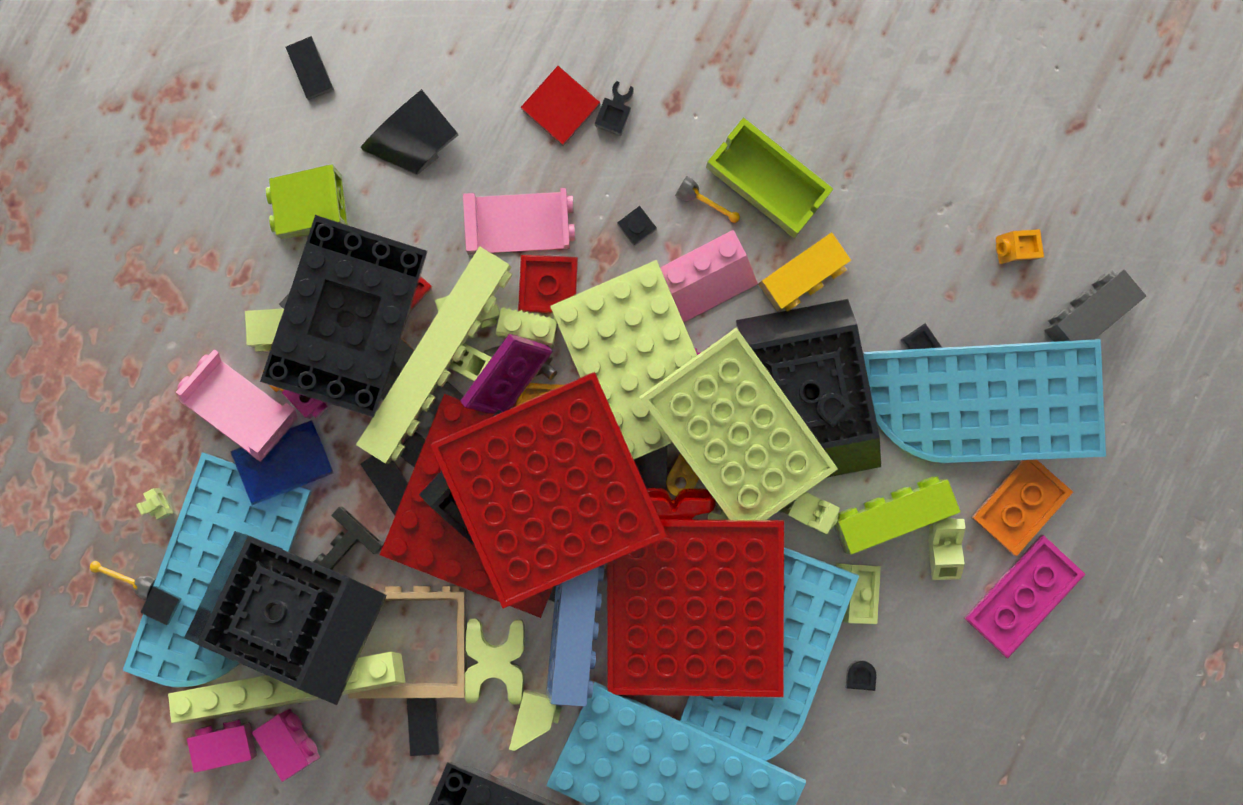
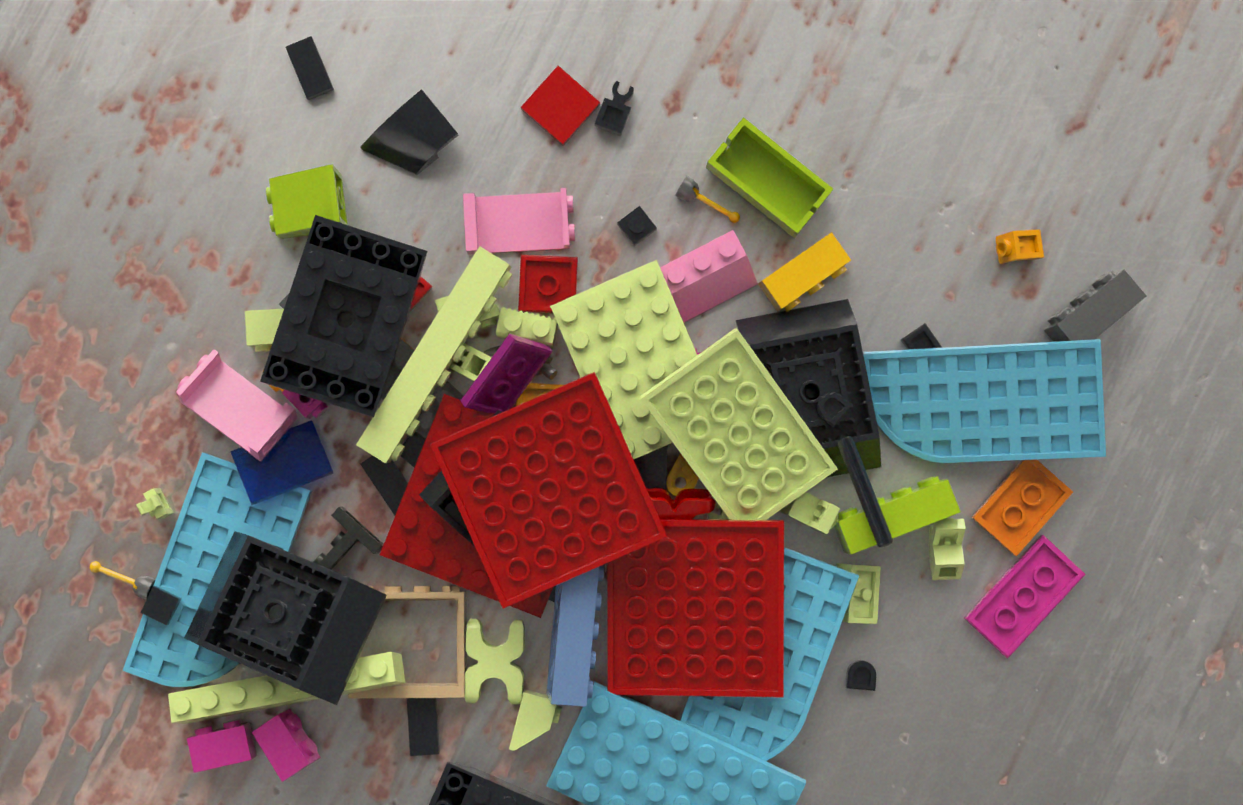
(865, 492): none -> black axle

